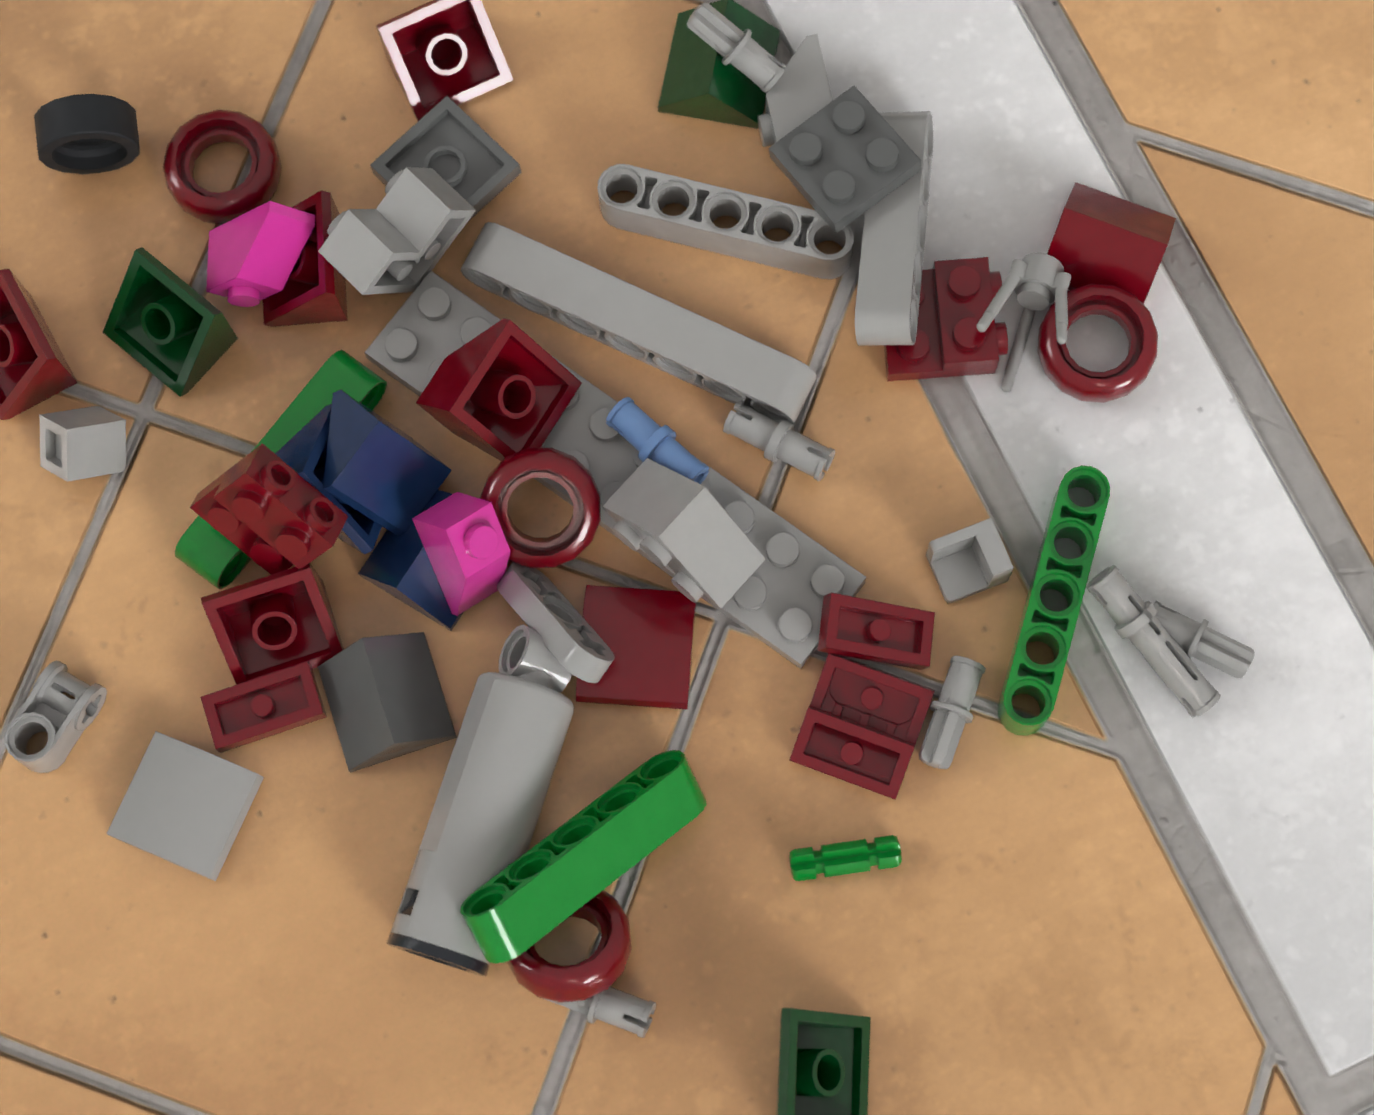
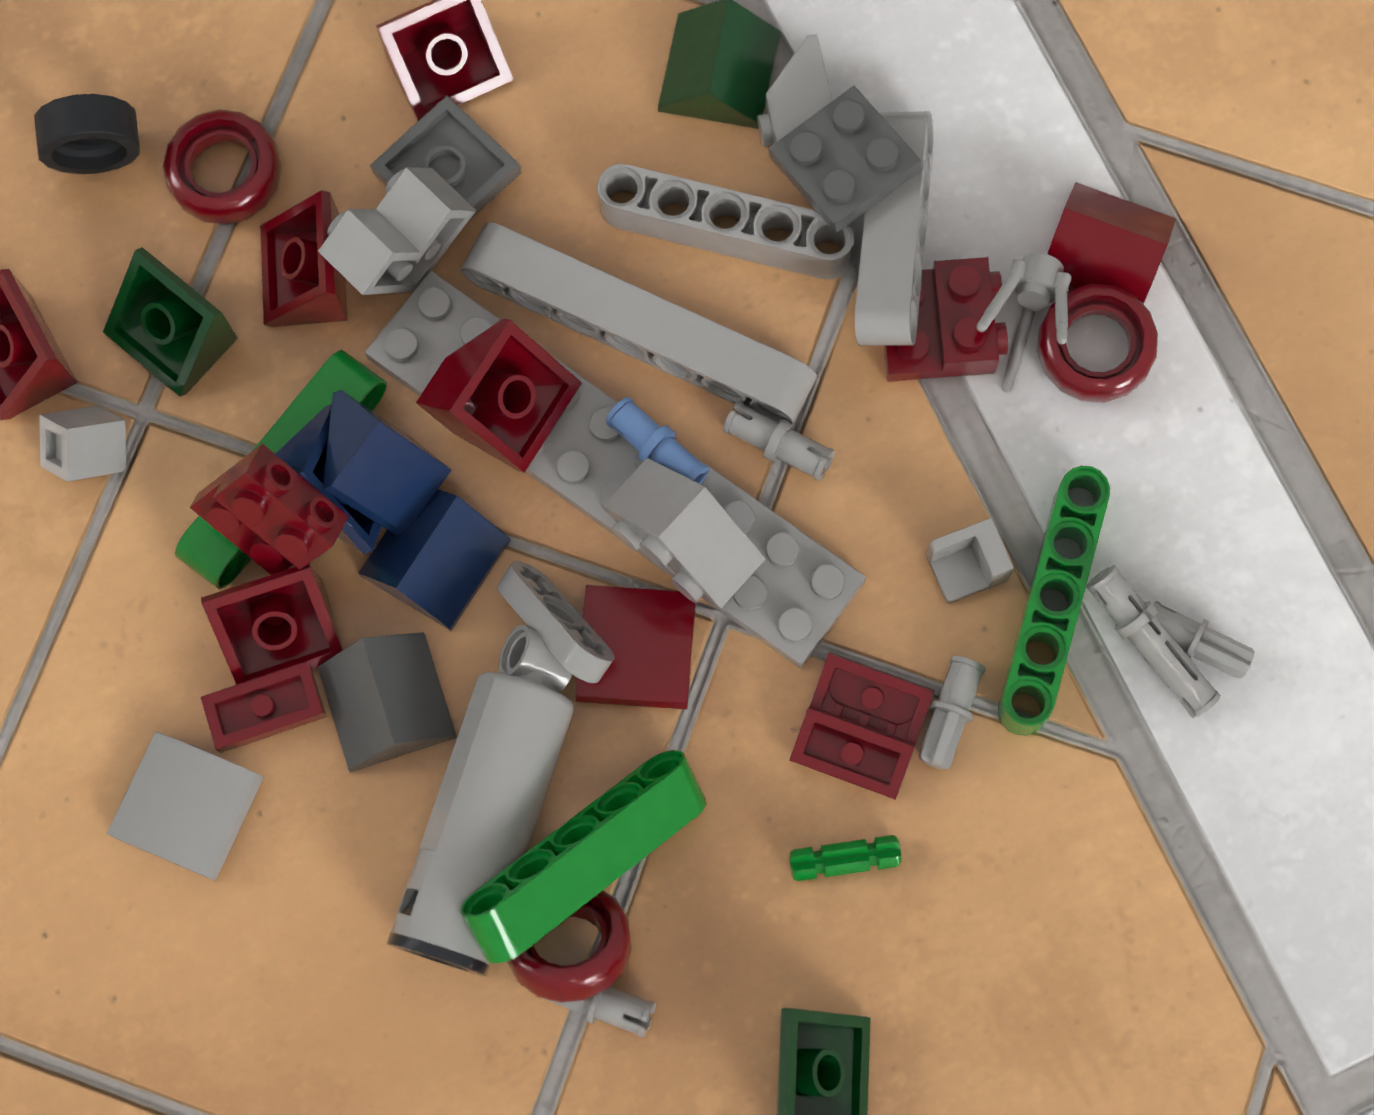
(53, 713): light grey piece -> none
(256, 252): dark pink slope -> none
(464, 548): dark pink slope -> none
(573, 477): dark red wheel -> none
(736, 46): light grey axle -> none
(876, 631): dark red plate -> none

